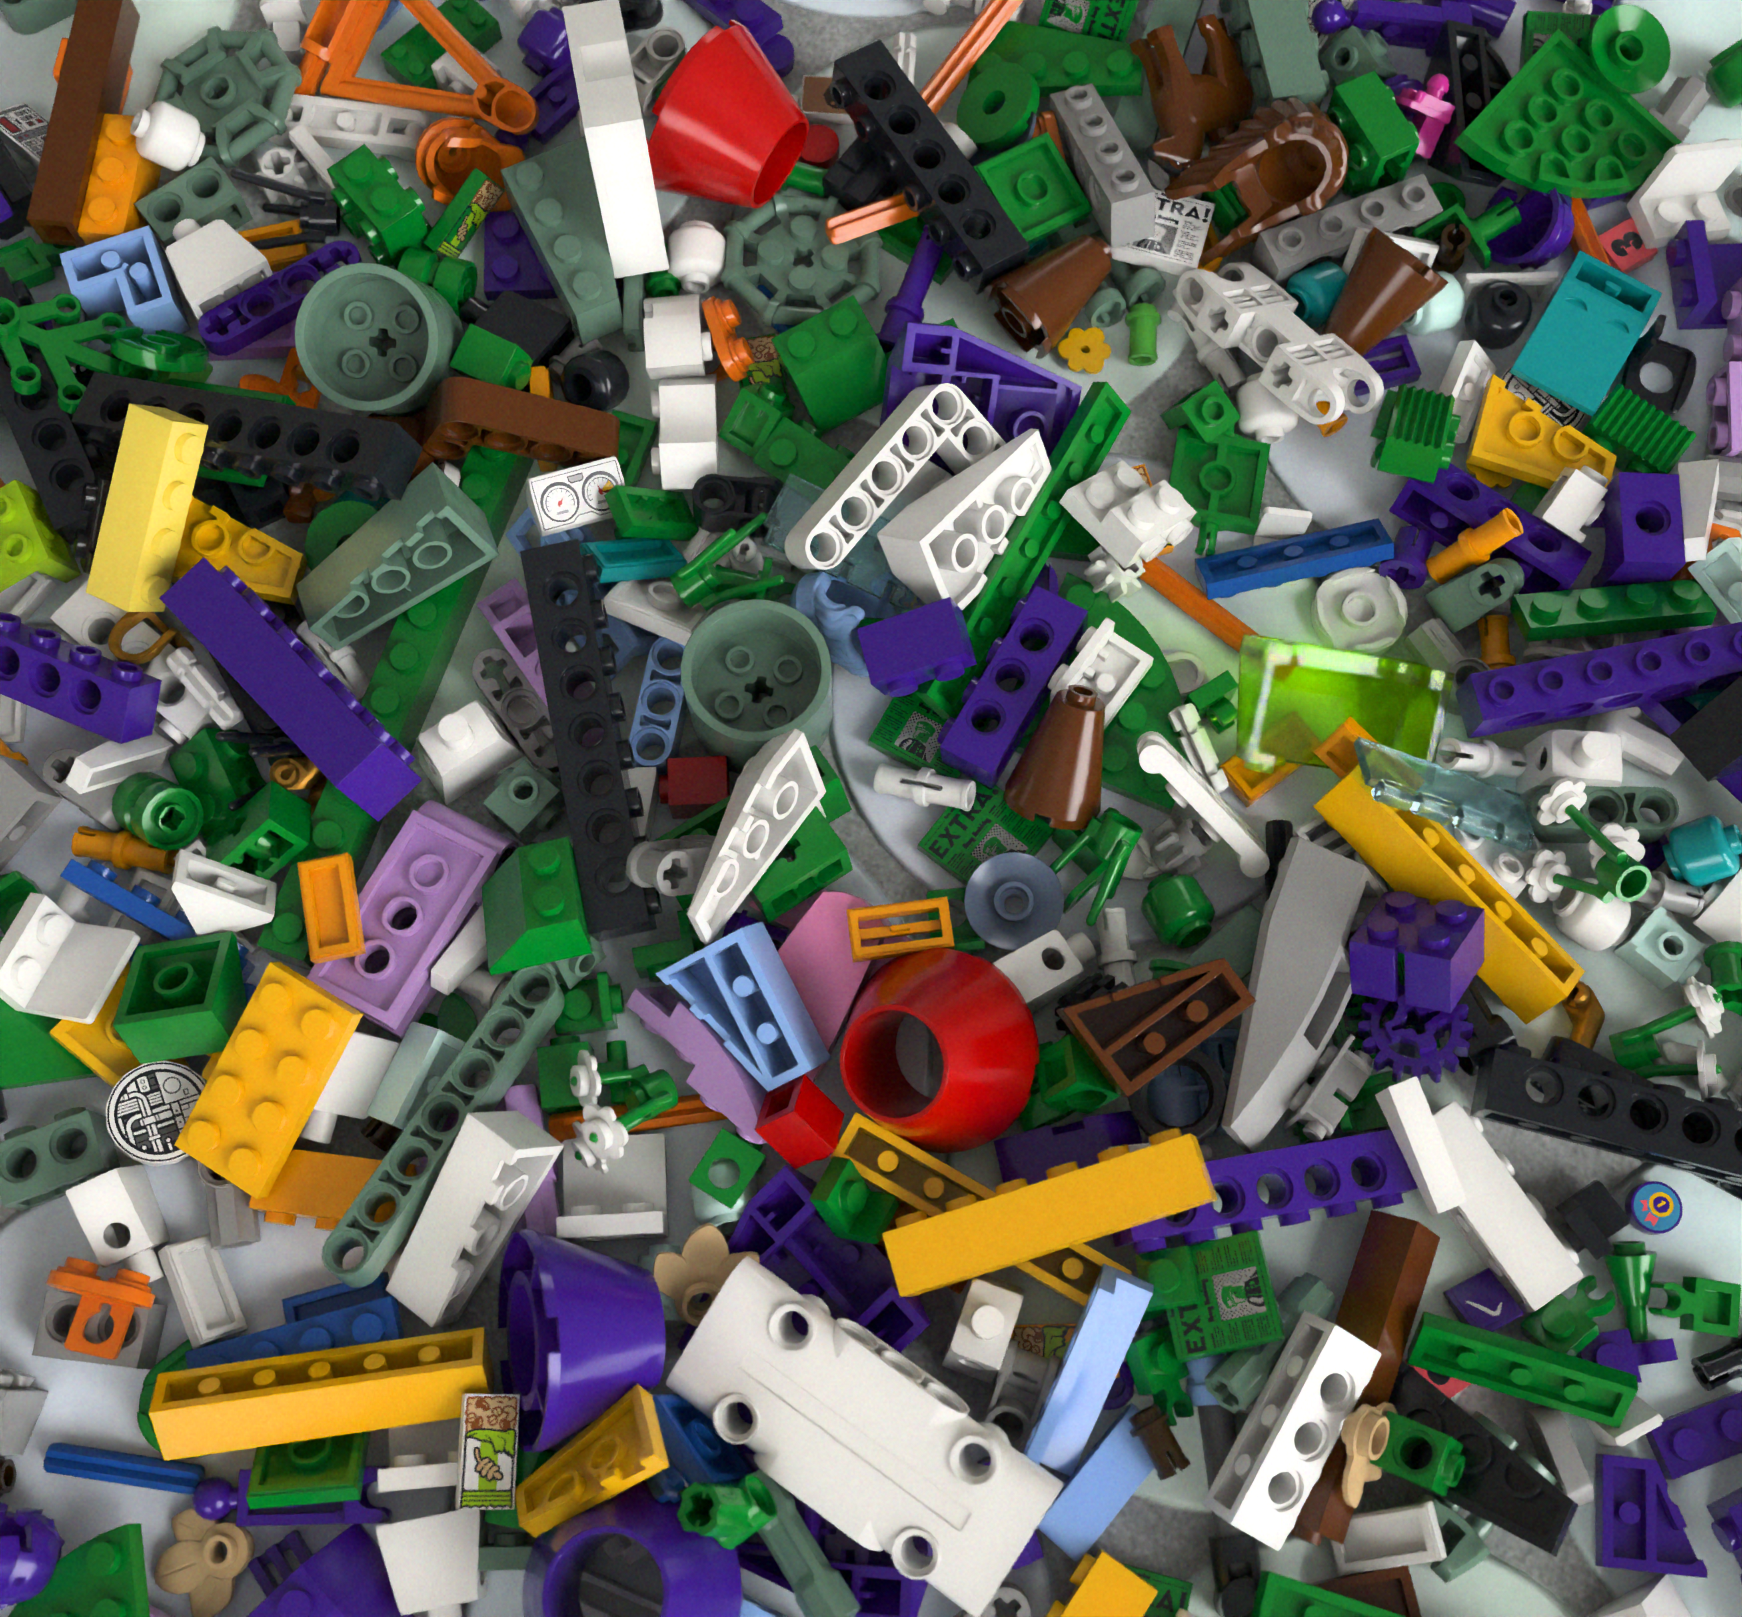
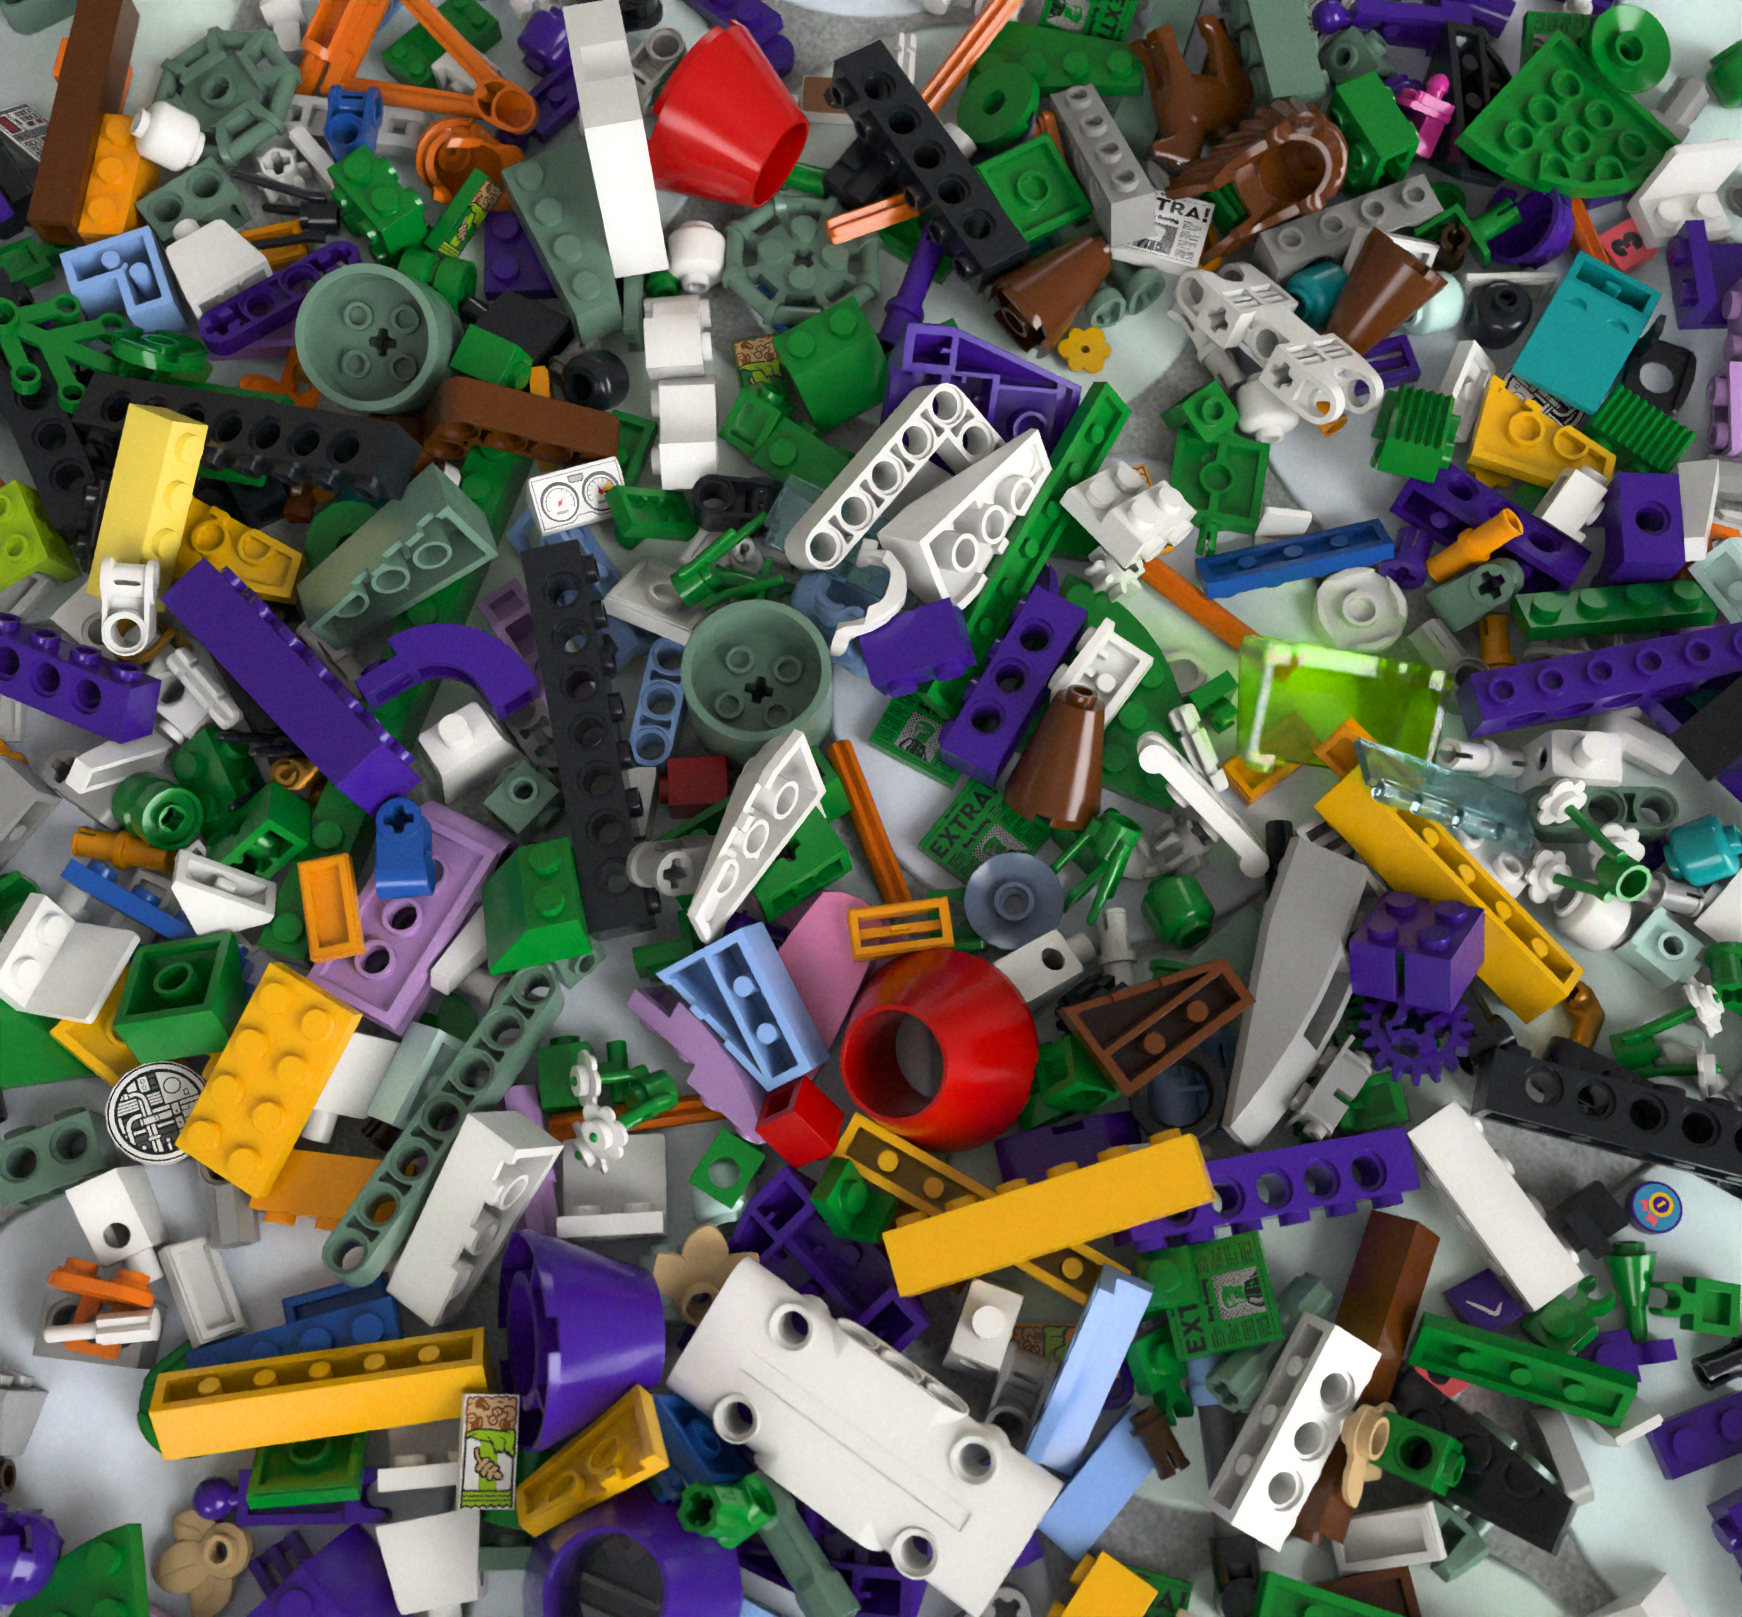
(111, 1328): none -> white axle
(123, 1468): blue axle -> none
(129, 600): none -> white piece
(352, 120): none -> blue piece
(403, 859): none -> blue piece
(454, 654): none -> dark purple arch
(590, 1006): green bracket -> none
(635, 559): teal tile -> none
(732, 351): orange bracket -> none
(821, 147): red tile -> none
(869, 825): none -> orange axle
(878, 613): none -> white helmet
(896, 781): white pin -> none
(1142, 334): bright green pin -> none
(1421, 1145): white piece -> none
(1638, 1521): dark purple wing -> none

